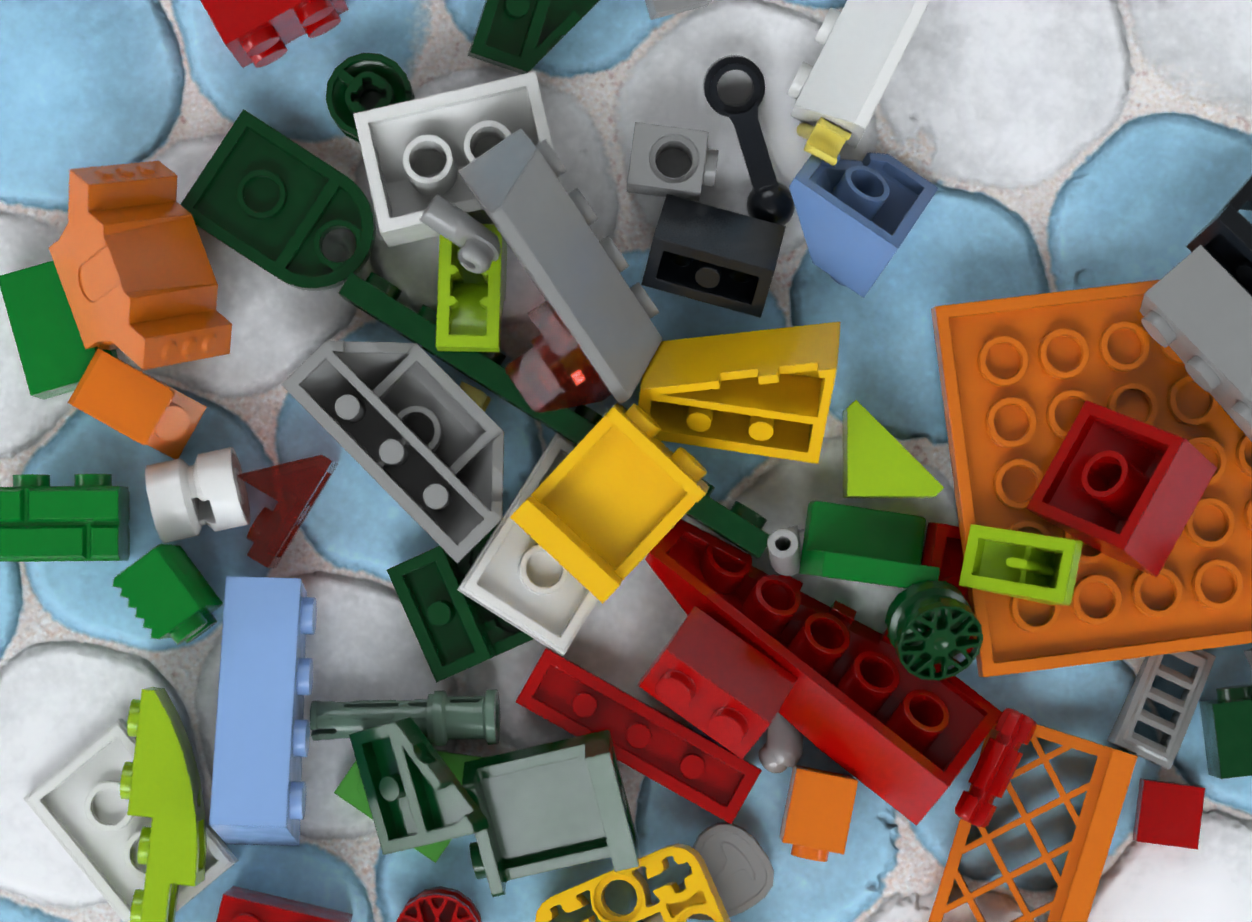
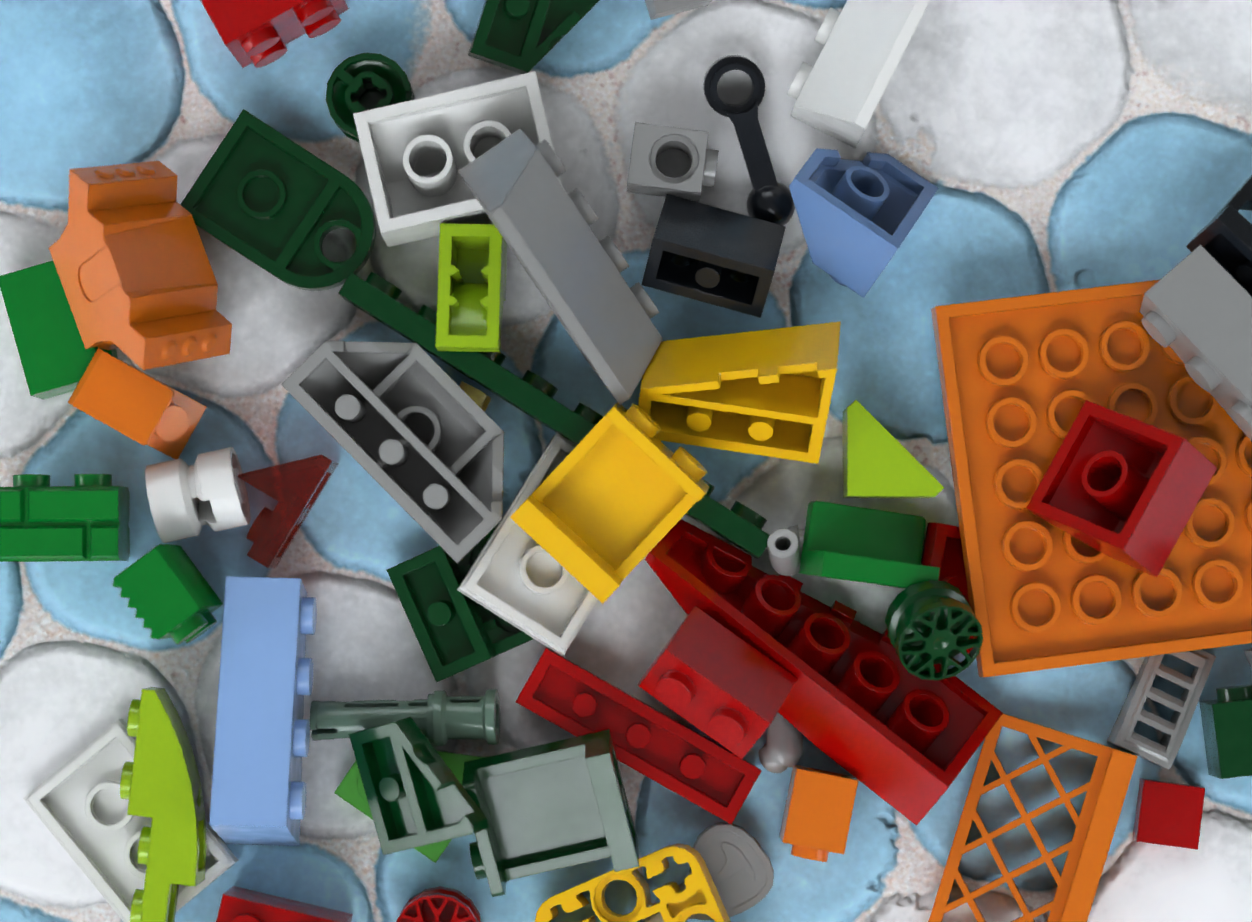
(477, 242): light grey arm -> none
(555, 370): clear red slope -> none
(823, 139): light yellow hand -> none
(995, 767): red axle -> none
(1021, 564): lime slope -> none

